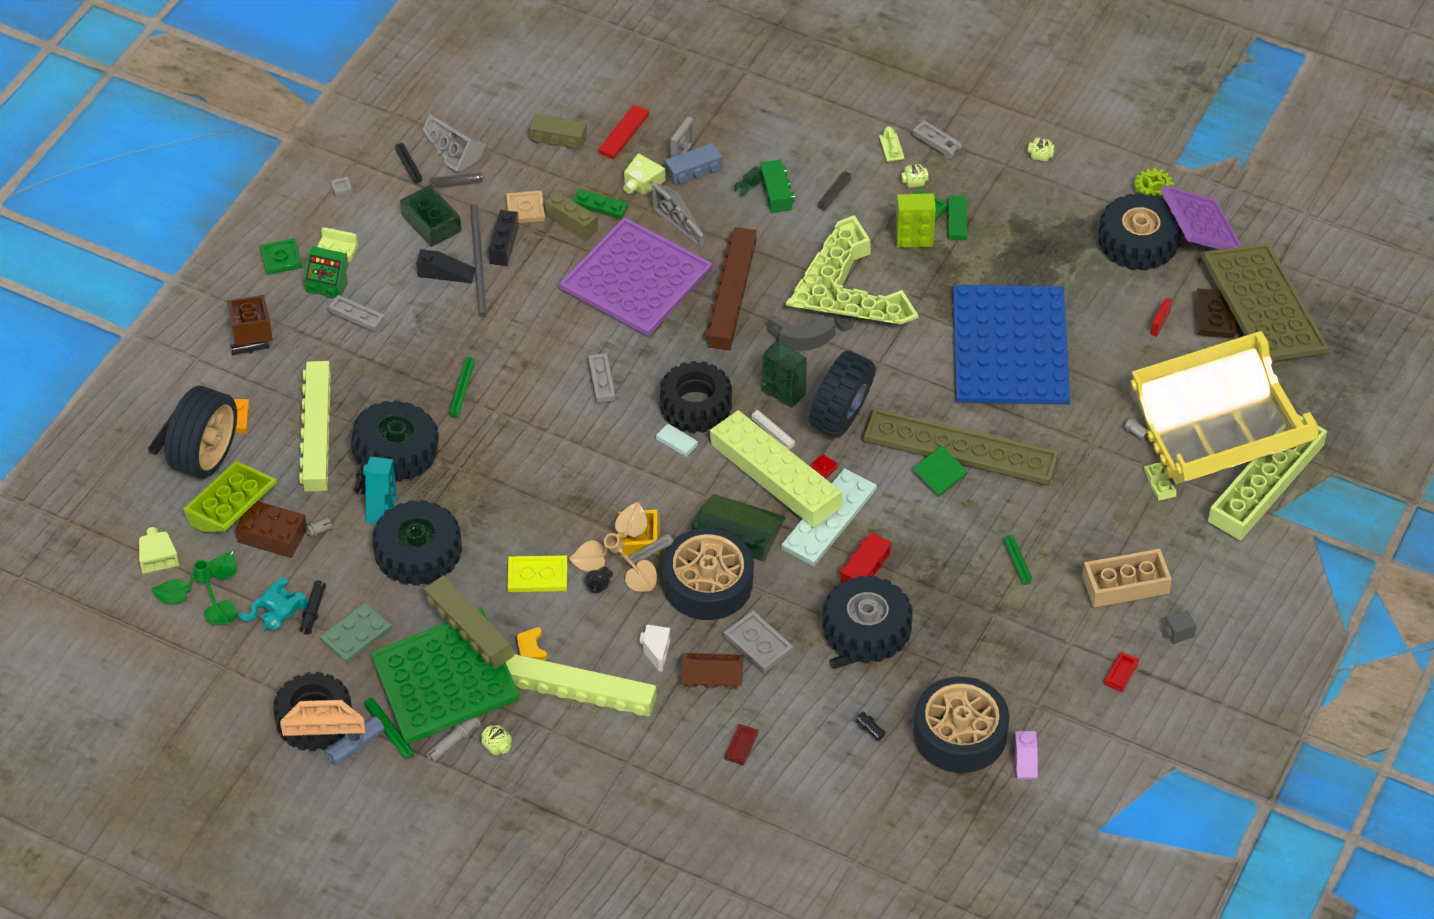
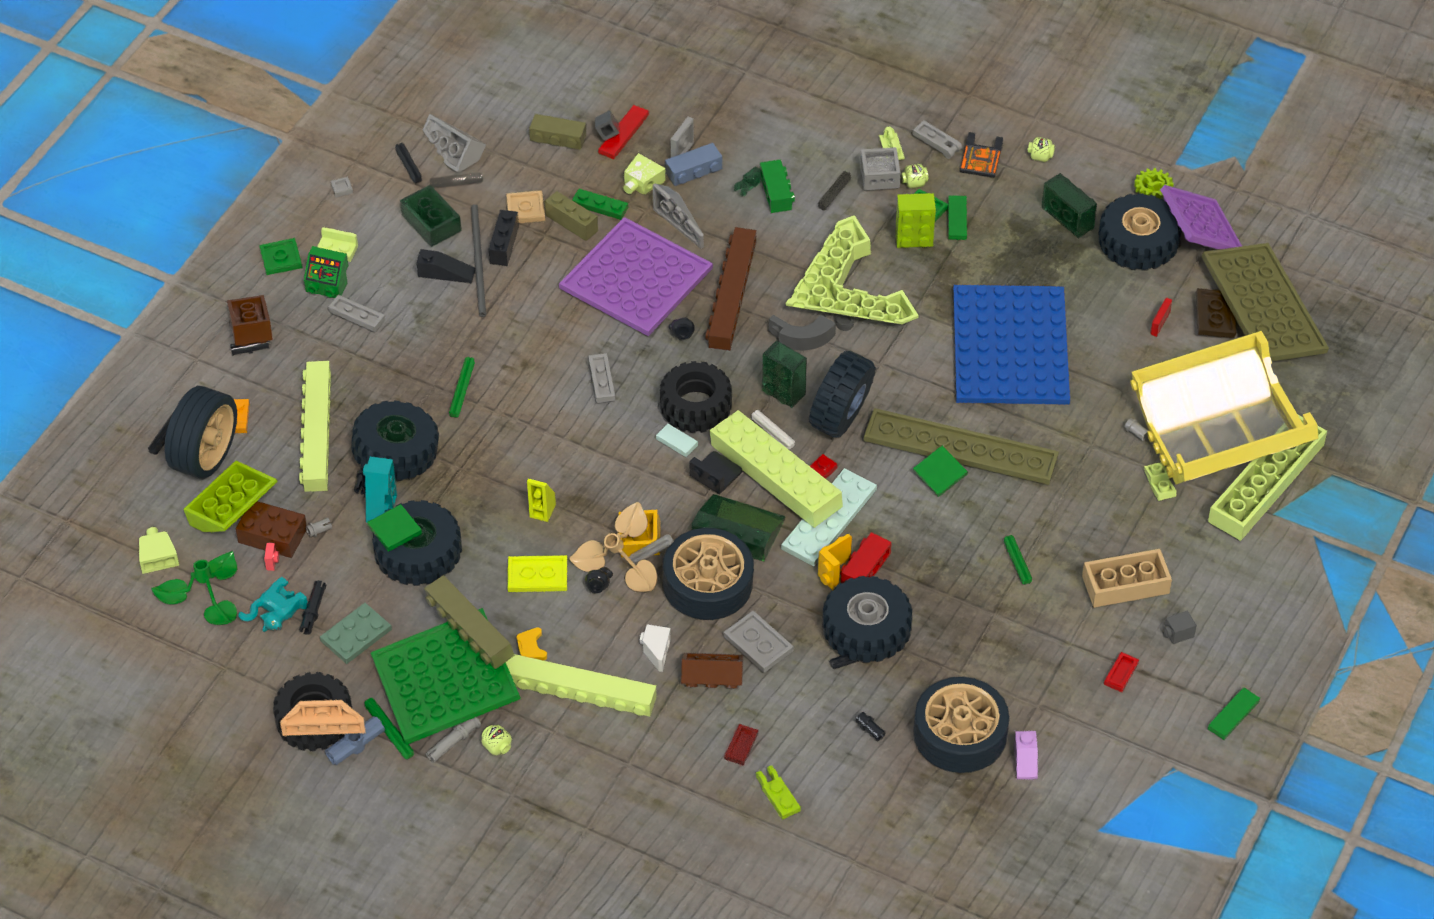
(271, 556): none -> coral plate
(394, 527): none -> green tile
(540, 499): none -> neon yellow slope
(607, 125): none -> dark grey brick
(682, 328): none -> black animal
(714, 471): none -> black bracket
(778, 793): none -> lime hinge
(831, 558): none -> yellow bracket
(880, 168): none -> light grey piece
(981, 159): none -> flag
(1069, 205): none -> clear green brick
(1233, 713): none -> green tile

